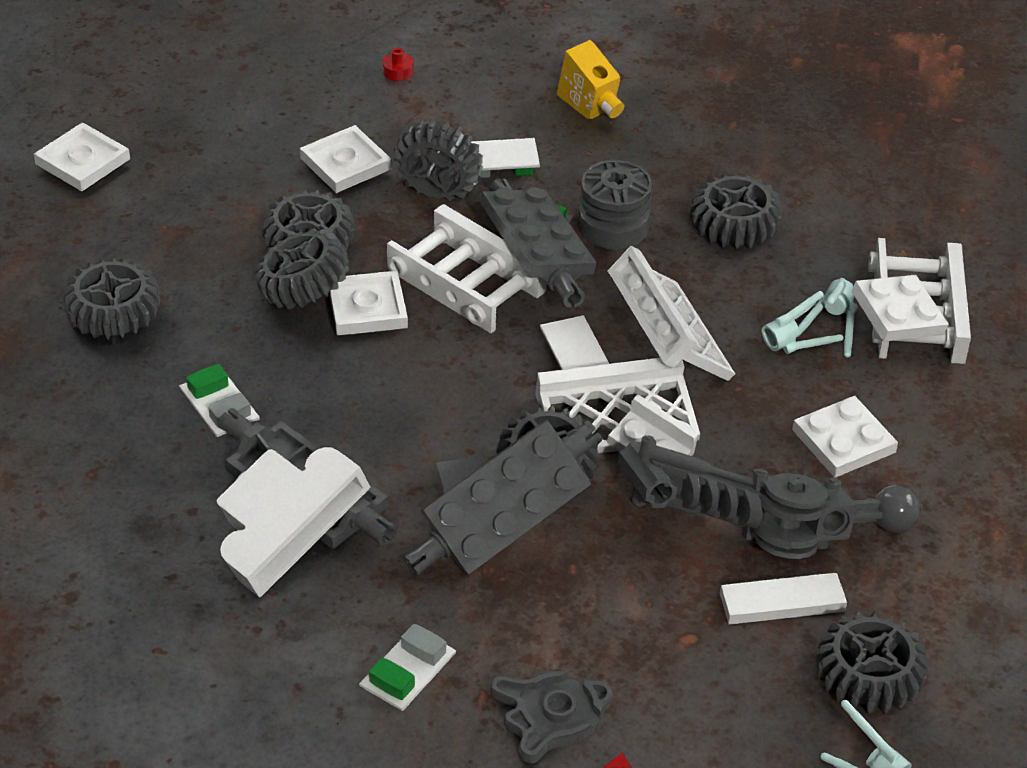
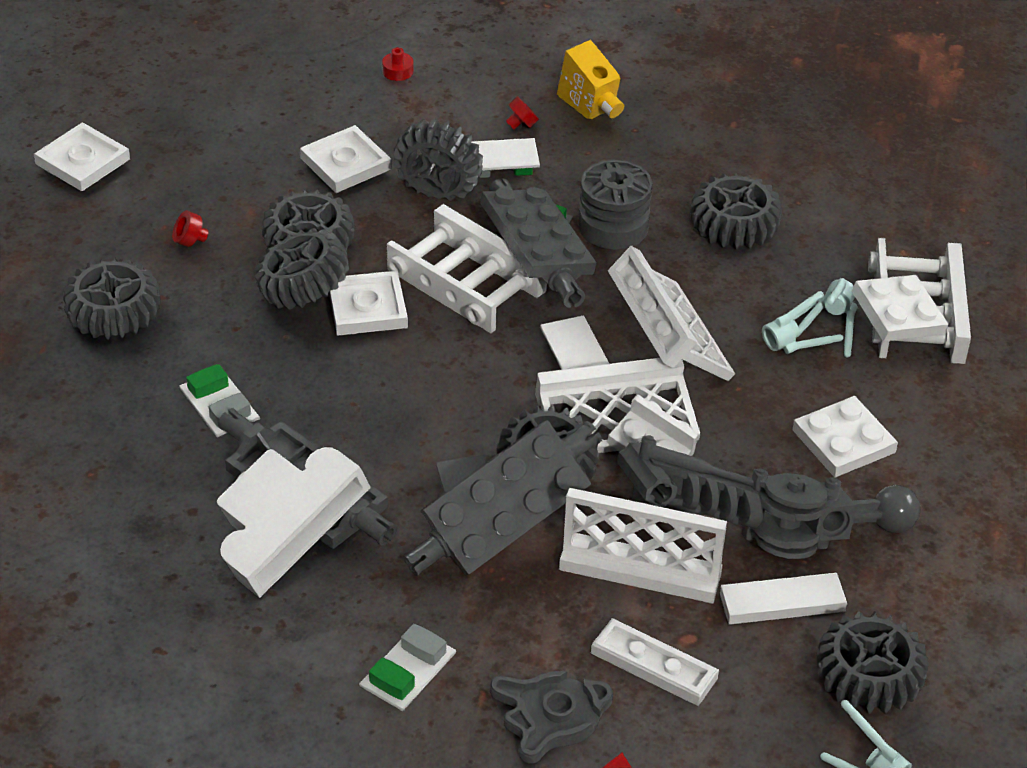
(189, 229): none -> red tile
(521, 114): none -> red tile
(637, 562): none -> white fence
(655, 661): none -> white tile

